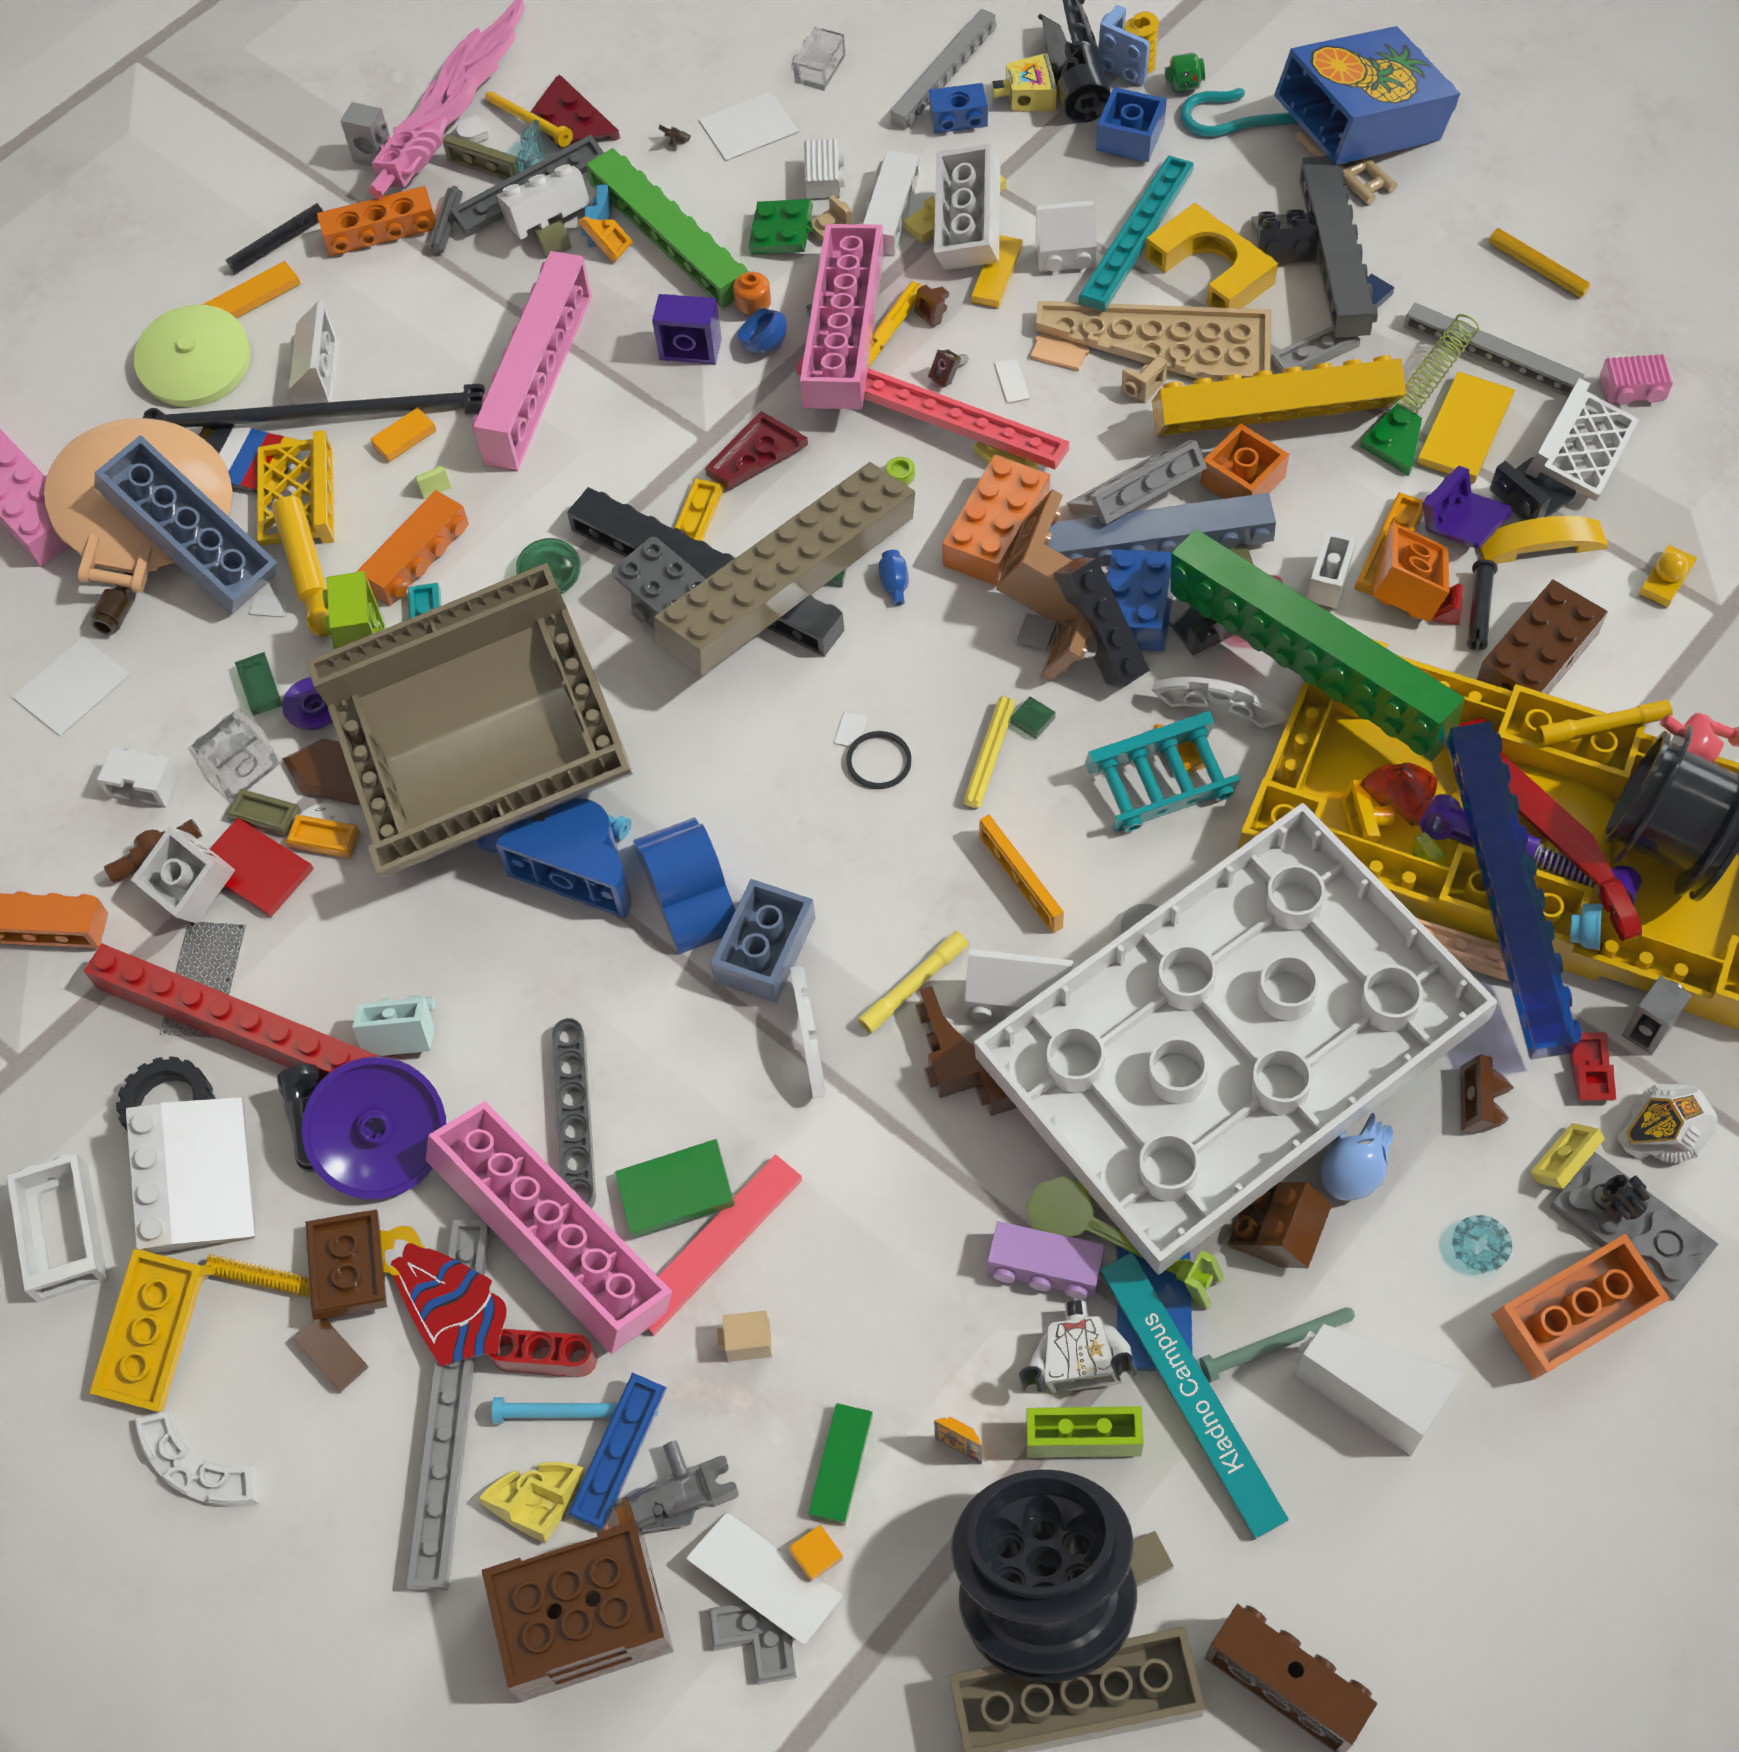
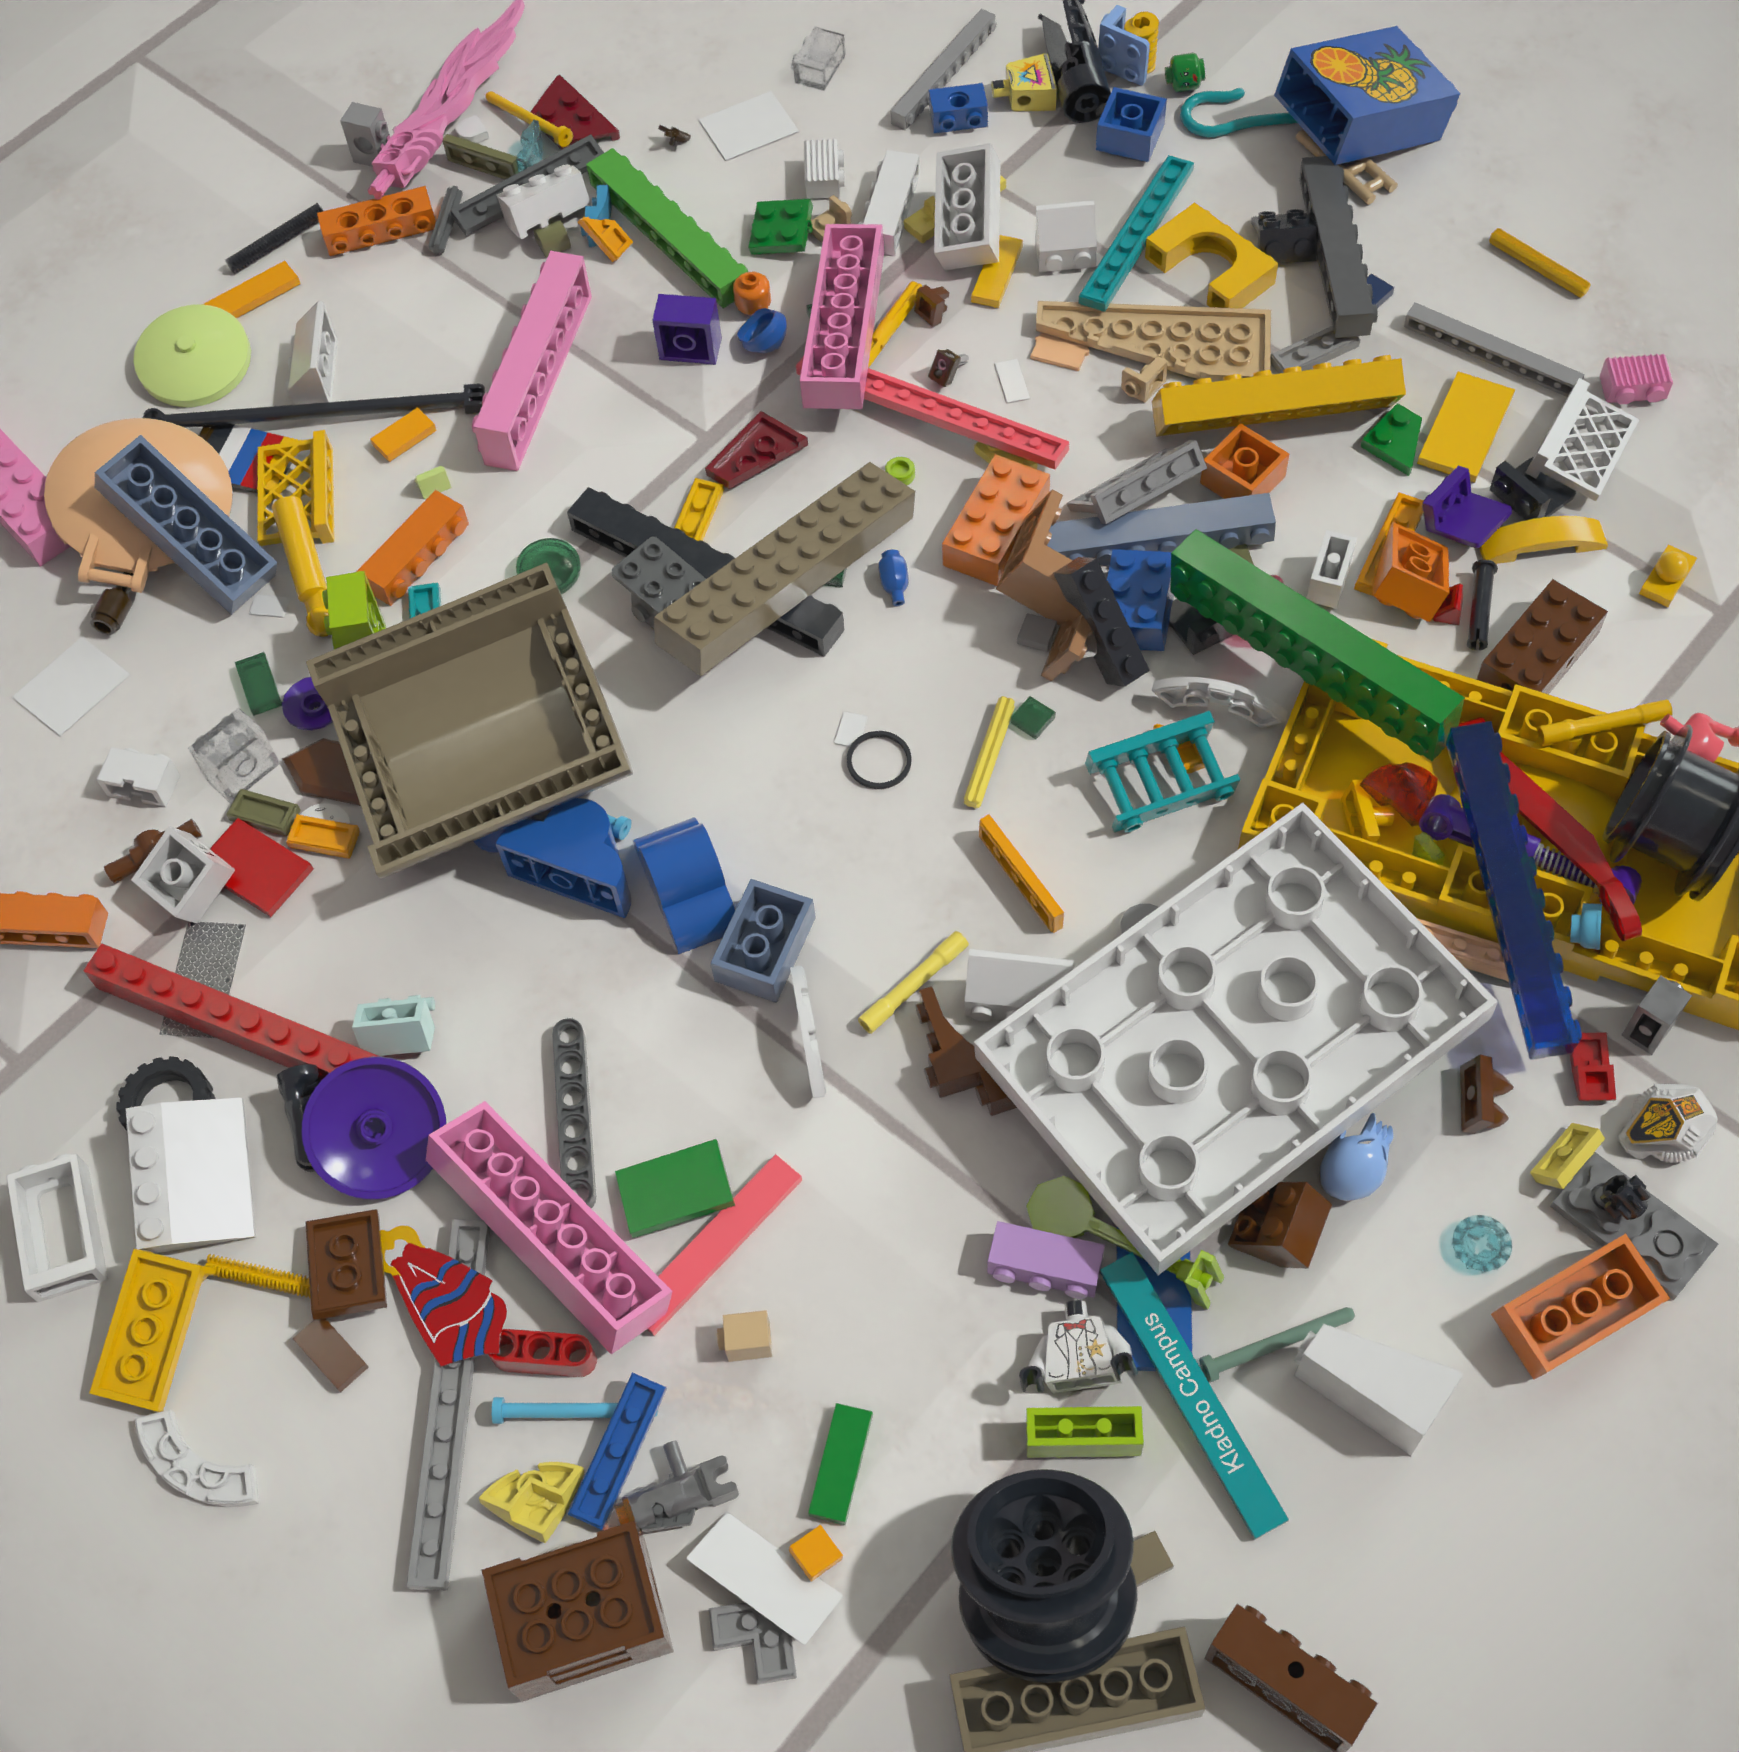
(959, 1437): piece -> none
(1436, 359): yellowish green piece -> none

